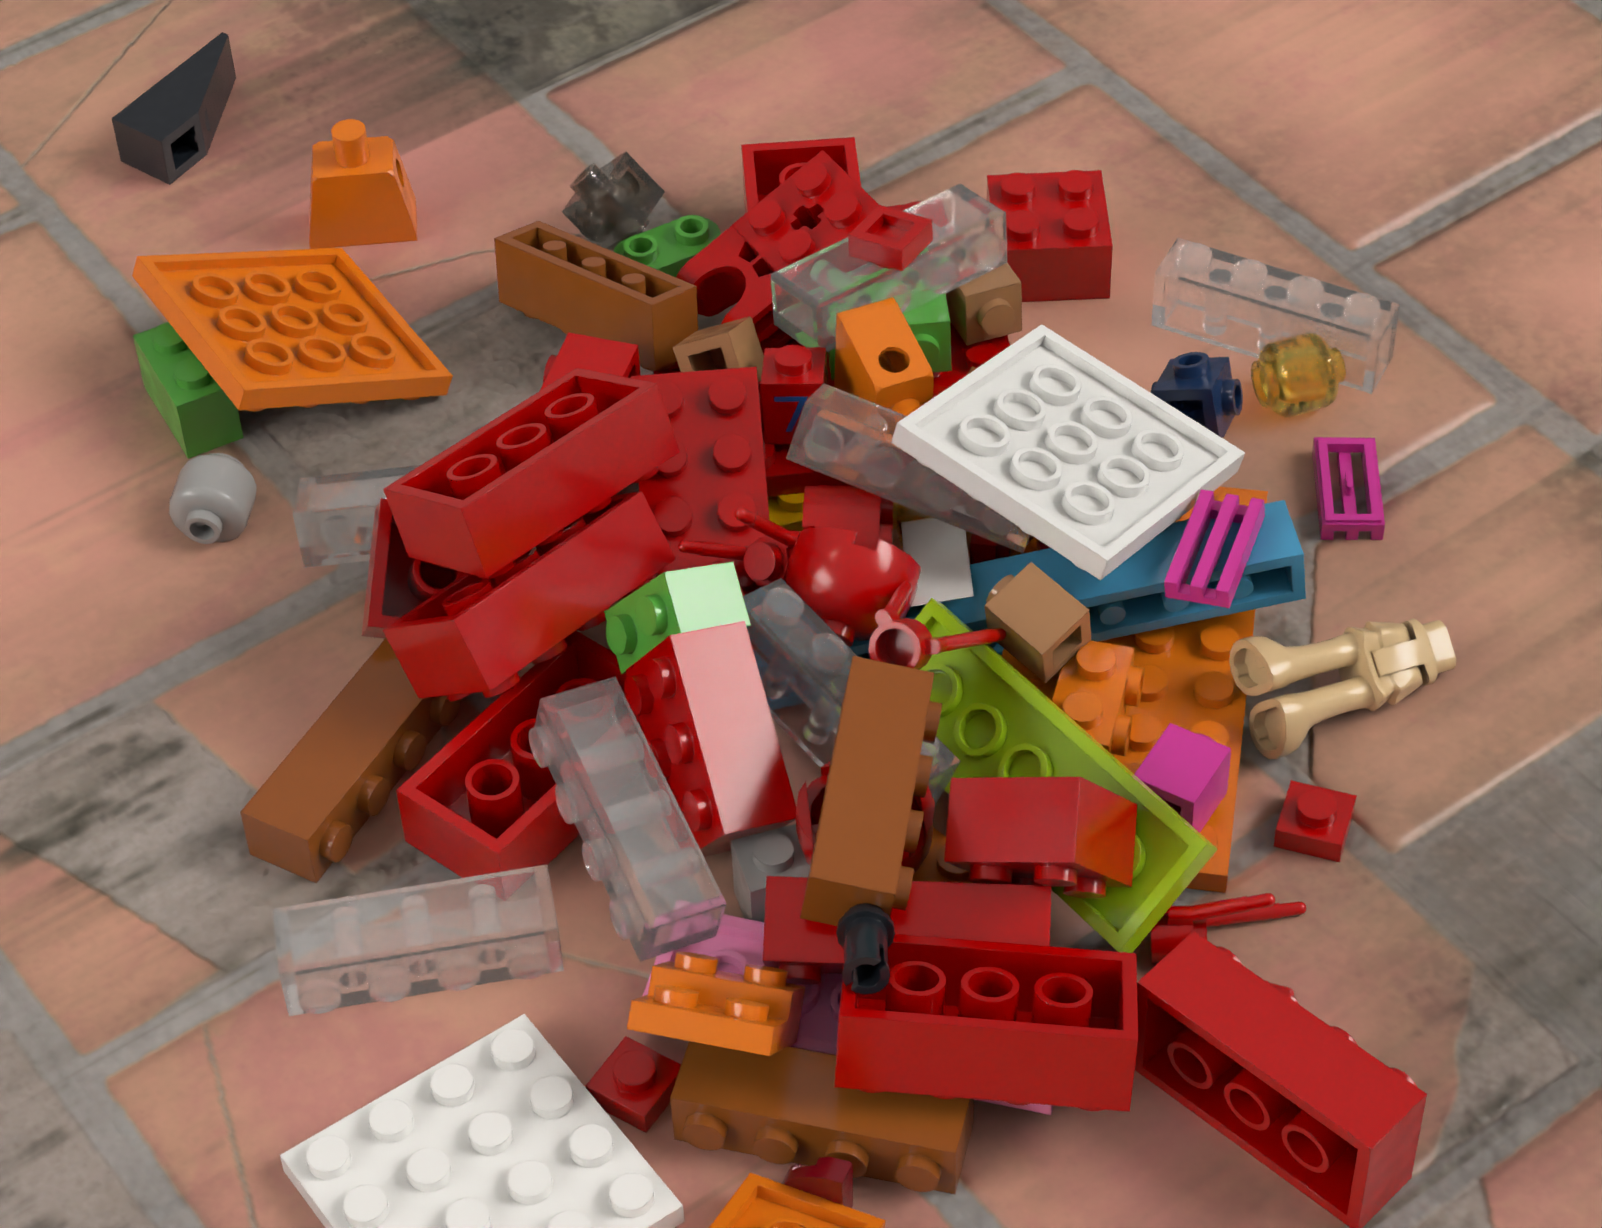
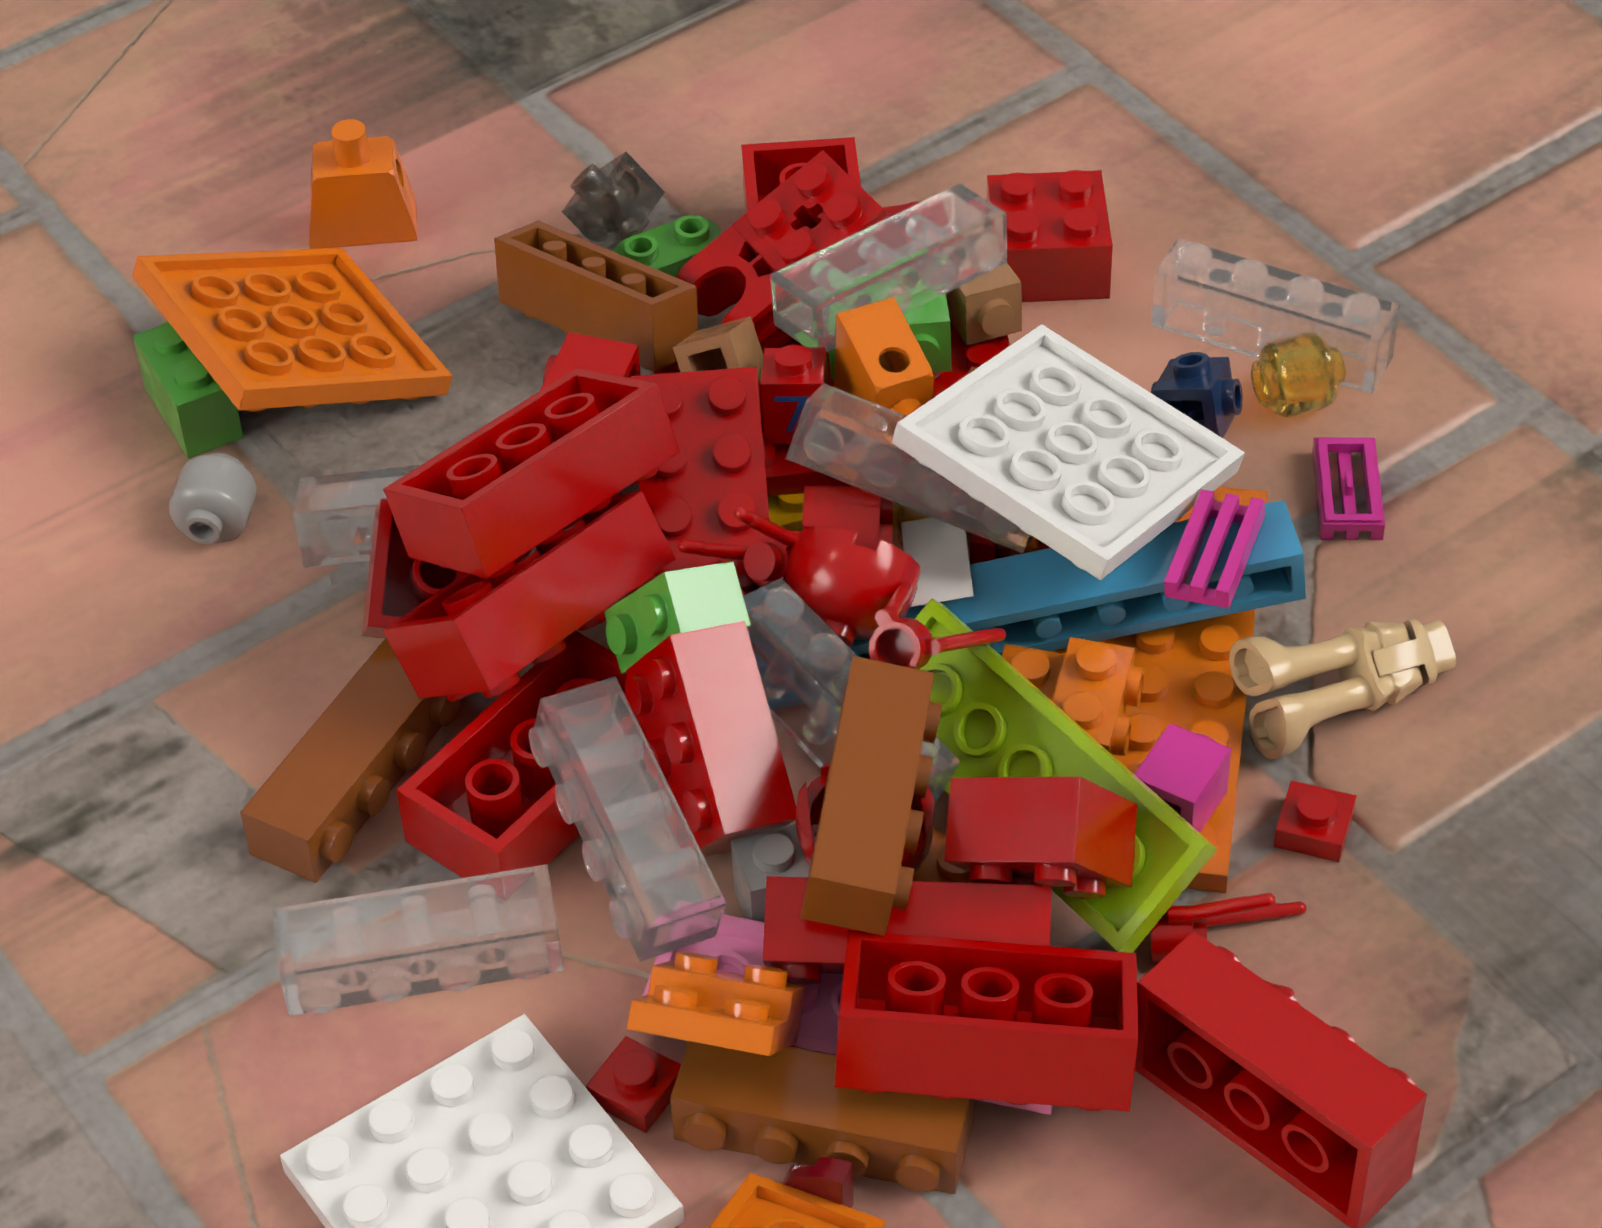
(178, 116): black slope -> none
(865, 936): black pin -> none
(890, 238): red plate -> none
(1039, 619): medium nougat brick -> none

